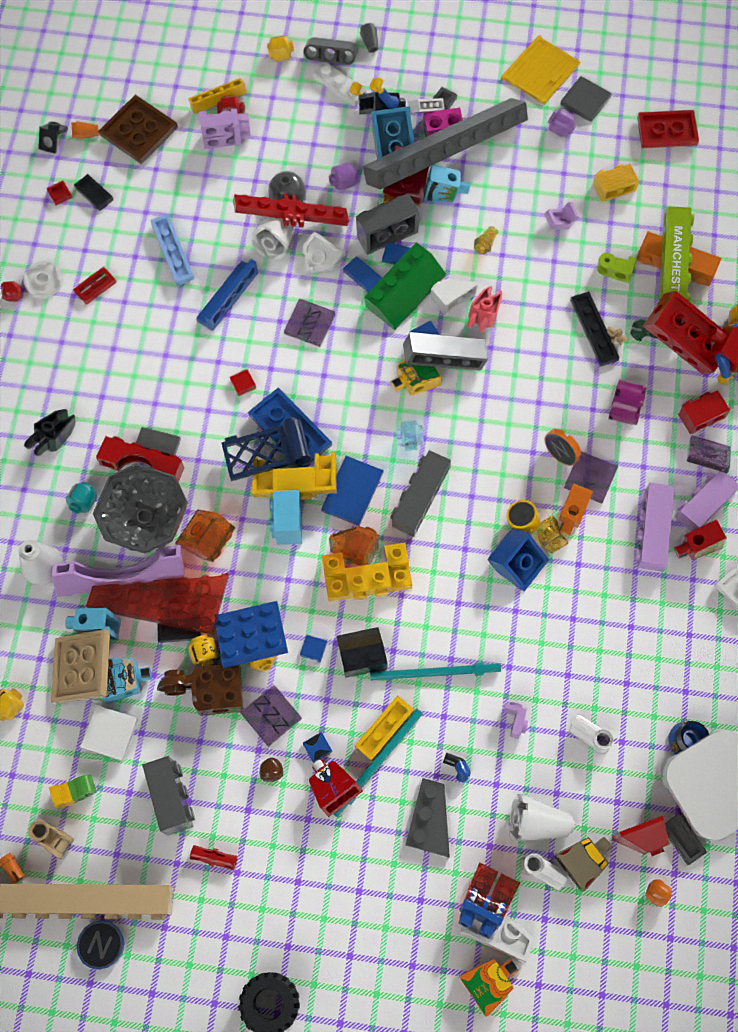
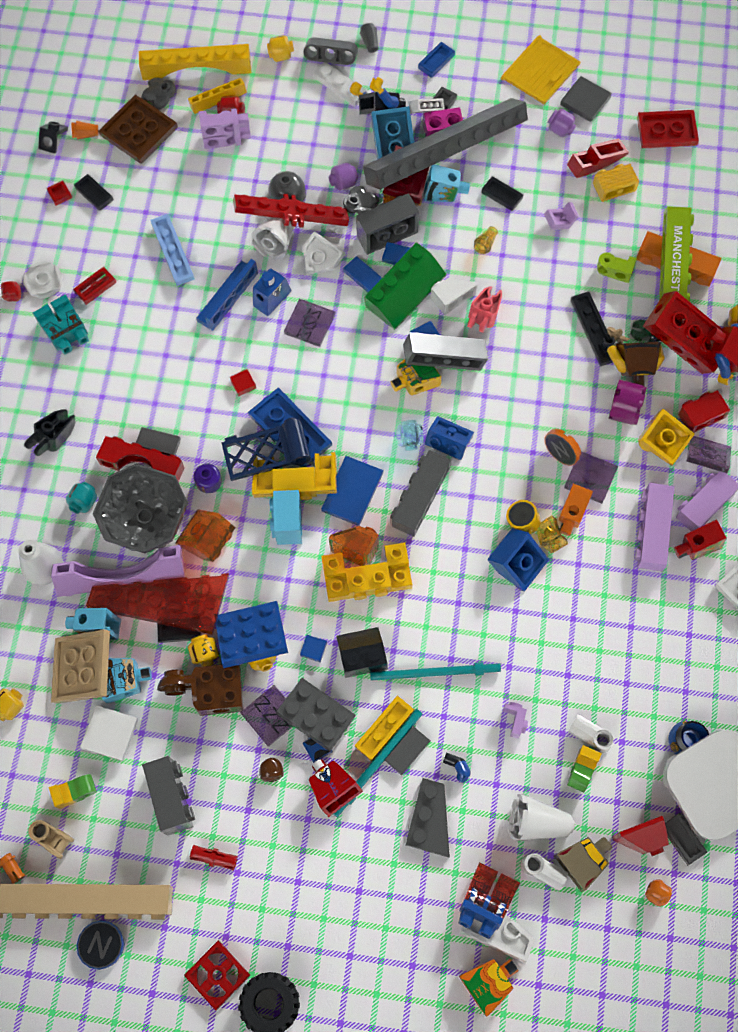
(63, 332): none -> teal hips
(159, 92): none -> dark grey plate
(161, 62): none -> yellow arch
(207, 478): none -> dark purple head
(225, 984): none -> red piece
(272, 289): none -> blue torso
(315, 714): none -> dark grey plate
(359, 200): none -> dark grey plate
(407, 750): none -> dark grey tile
(436, 59): none -> blue tile
(448, 438): none -> blue bracket
(502, 193): none -> black tile
(583, 768): none -> leg
(597, 157): none -> red slope
(635, 358): none -> torso
(665, 437): none -> yellow slope

